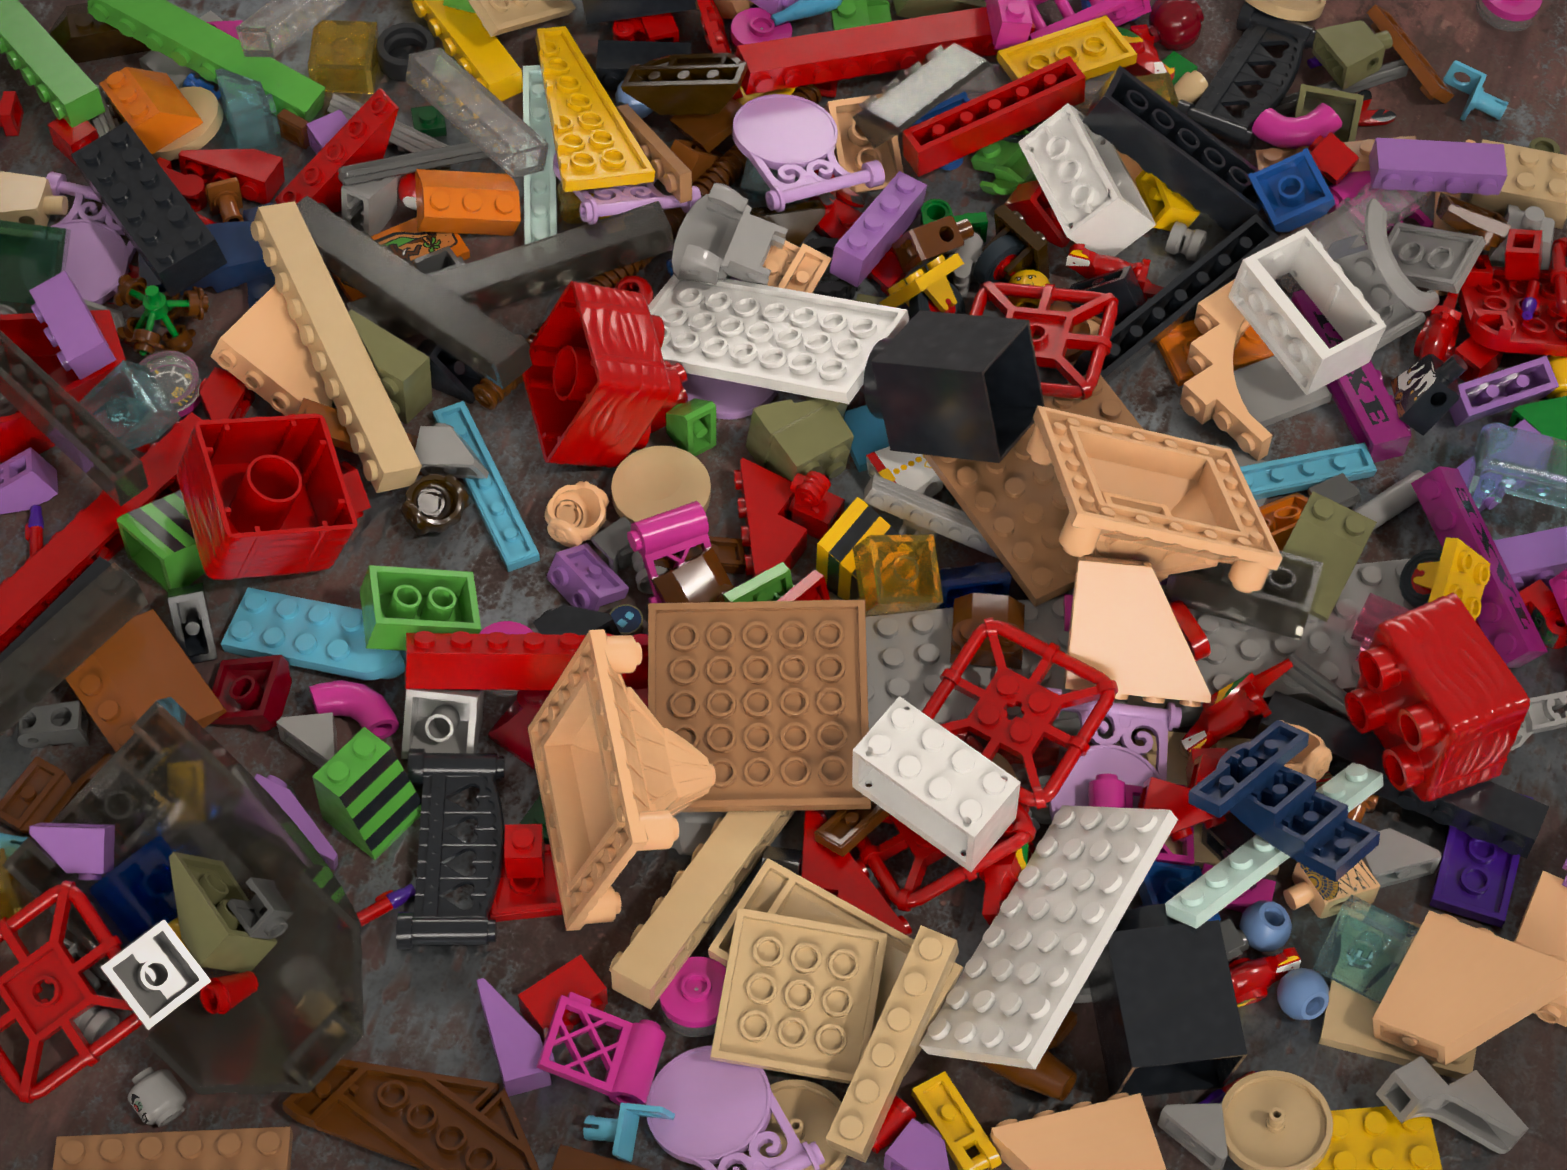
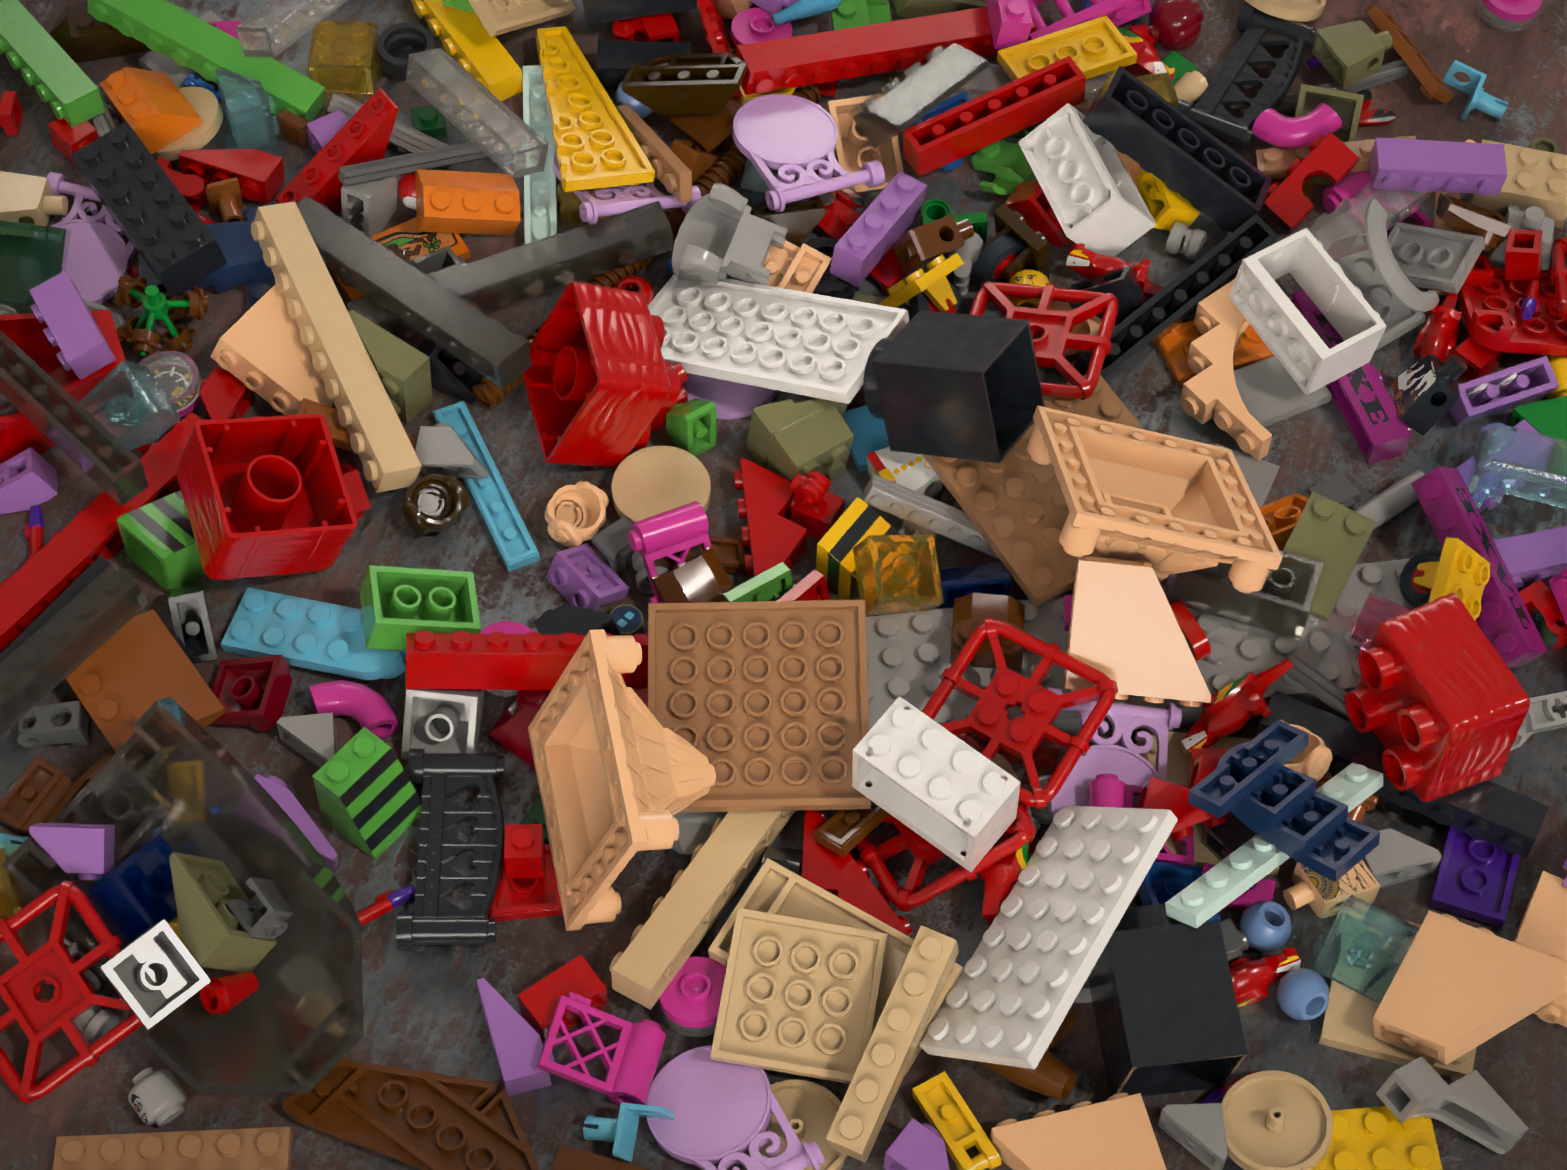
(896, 1120): red cone -> none
(1292, 192): blue slope -> none
(1307, 470): medium azure tile -> none

